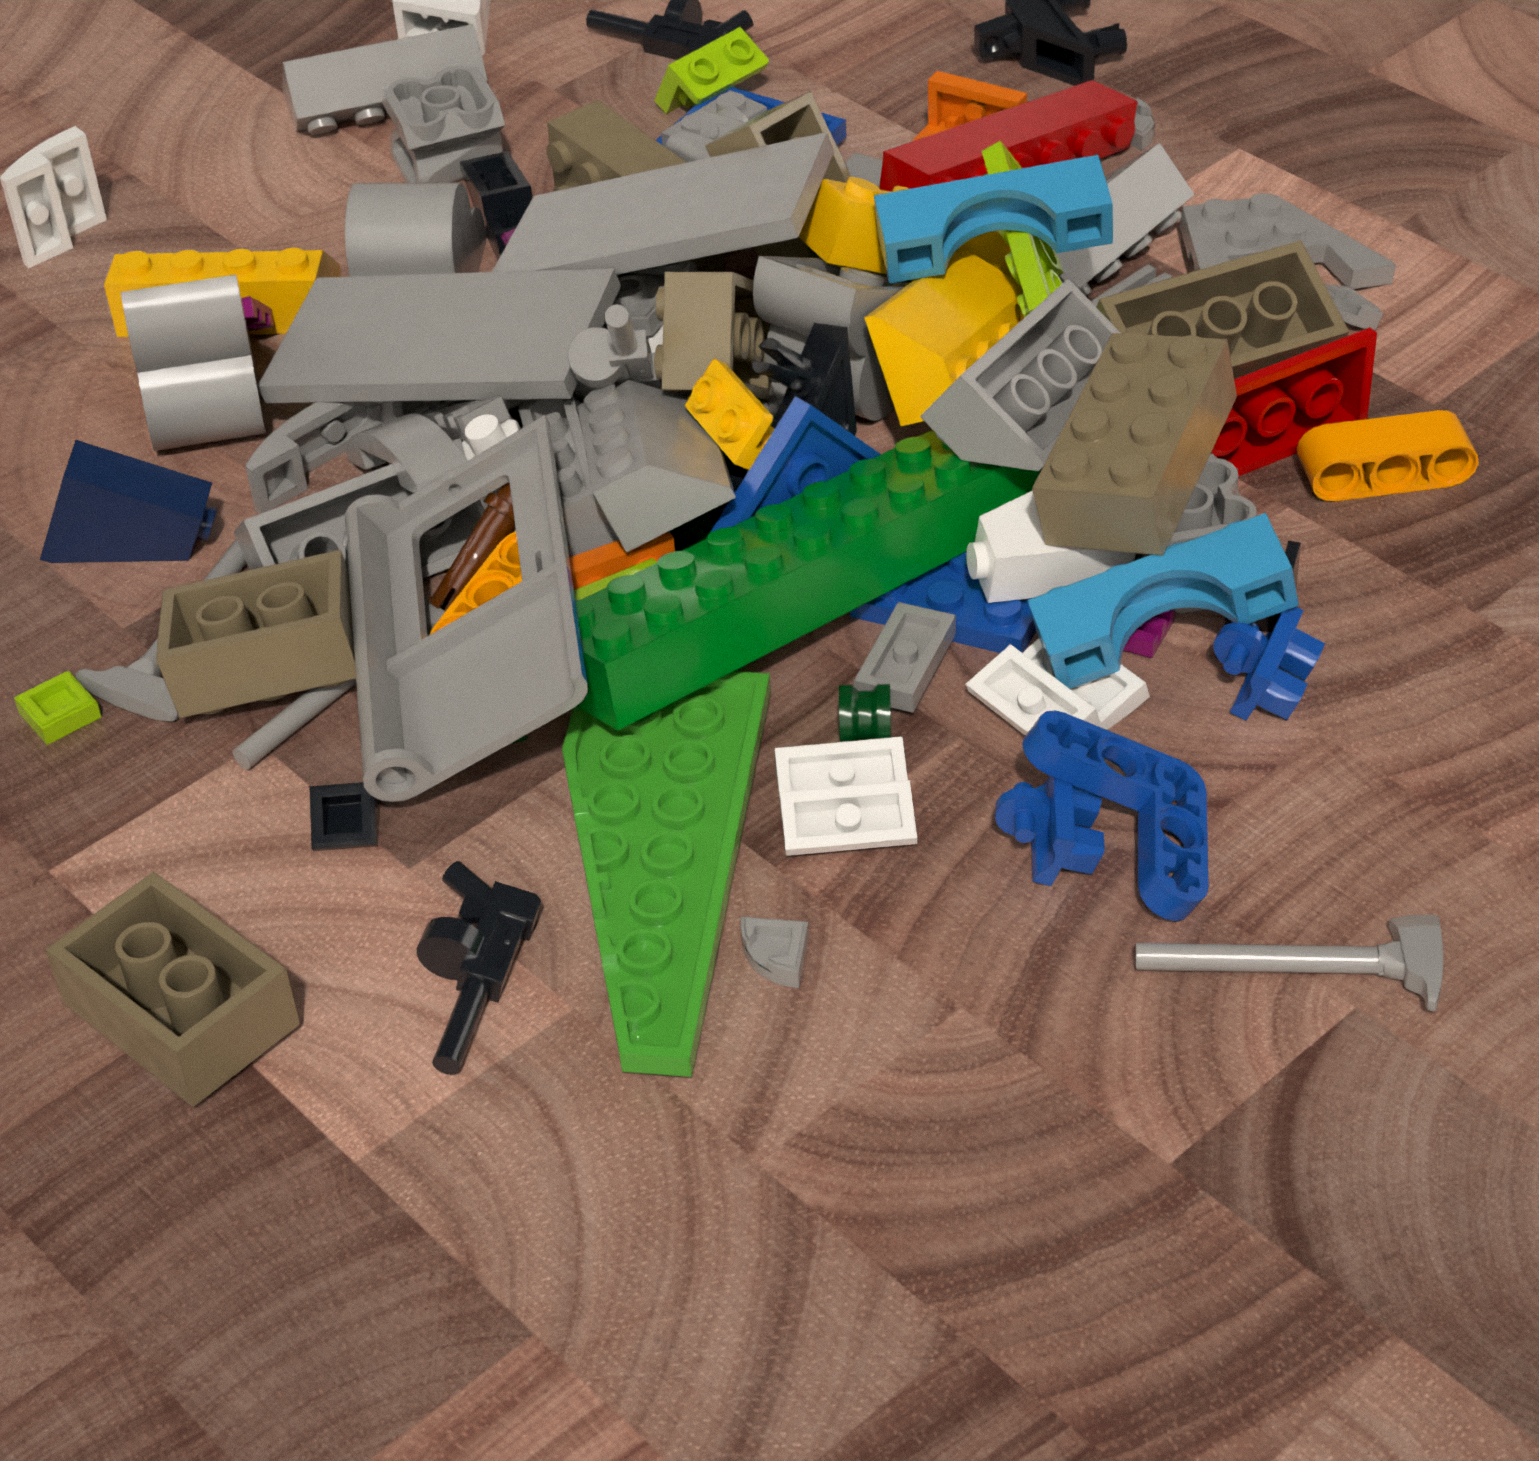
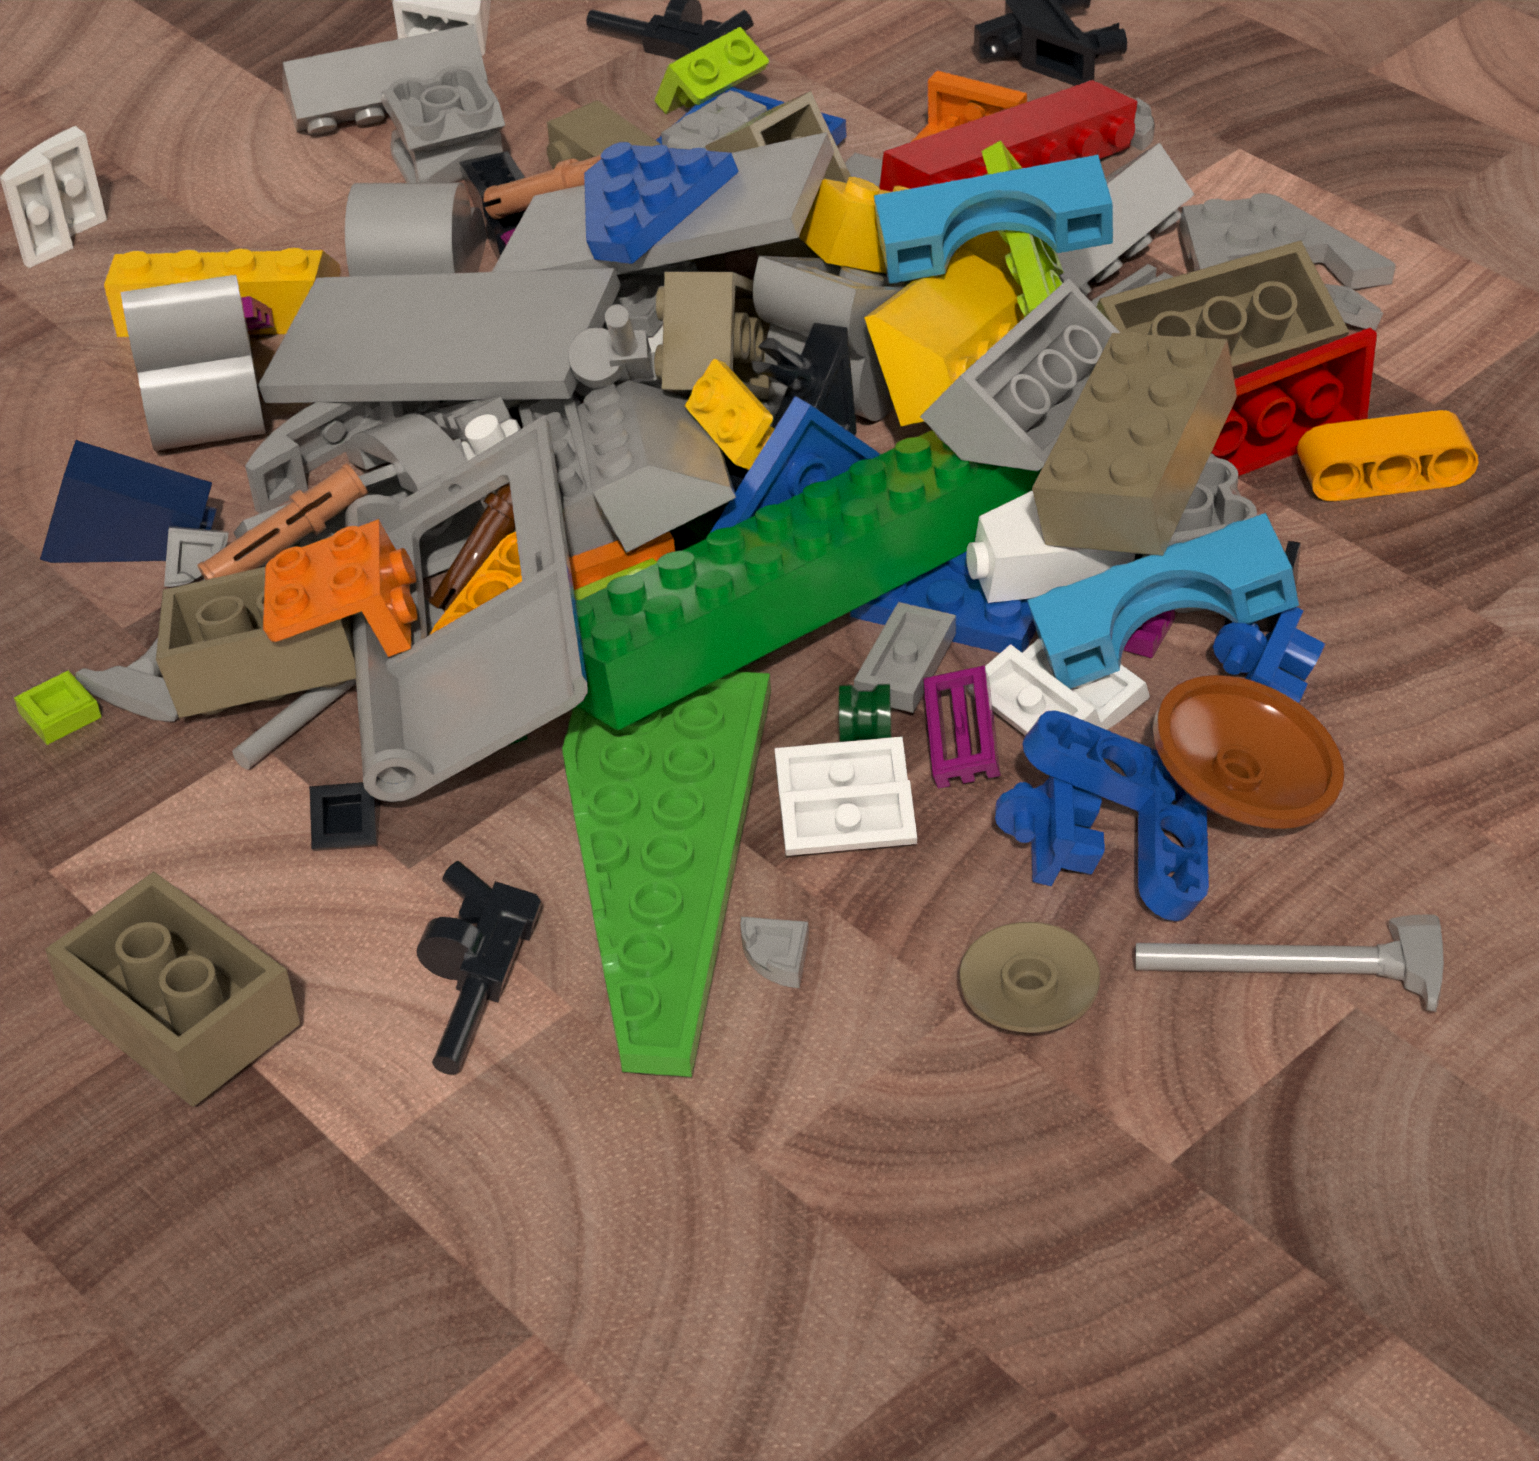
(188, 548): none -> light grey tile
(339, 488): none -> nougat pin
(339, 578): none -> orange bracket
(518, 194): none -> nougat pin
(644, 193): none -> blue plate
(967, 763): none -> magenta tile
(1029, 977): none -> dark tan dish
(1248, 752): none -> dark orange dish

